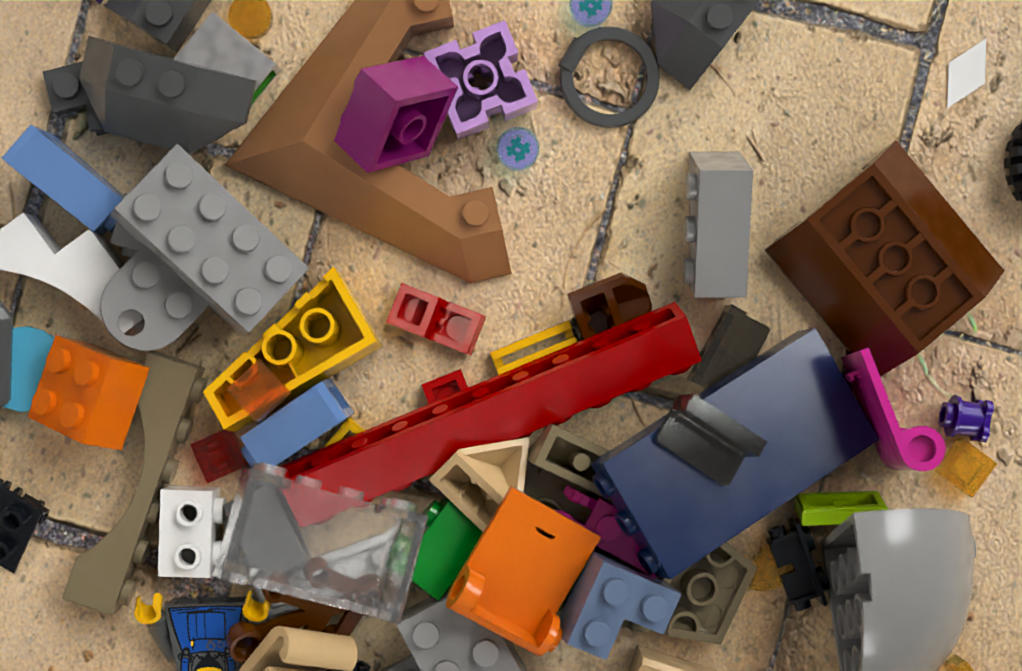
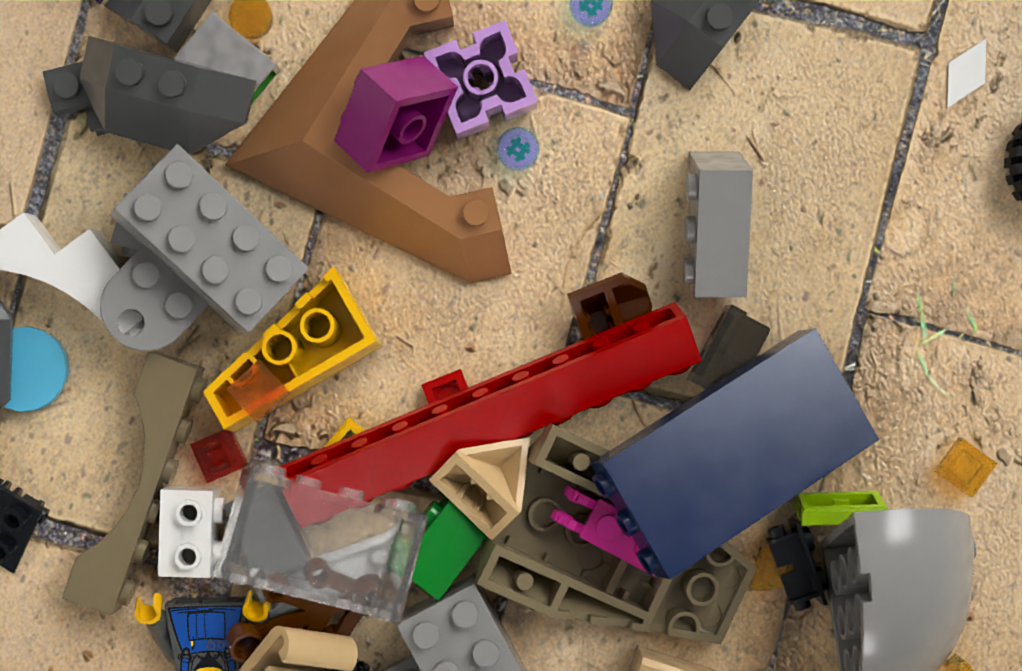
(65, 178): medium blue slope -> none
(88, 393): orange brick -> none
(296, 424): medium blue slope -> none
(436, 319): slope -> none
(520, 575): orange door -> none
(563, 327): yellow tile -> none
(574, 55): dark grey piece -> none
(606, 596): sand blue brick -> none
(707, 438): clear smoke panel -> none
(887, 261): reddish brown slope -> none
(898, 448): dark pink door -> none
(966, 418): dark purple brick -> none

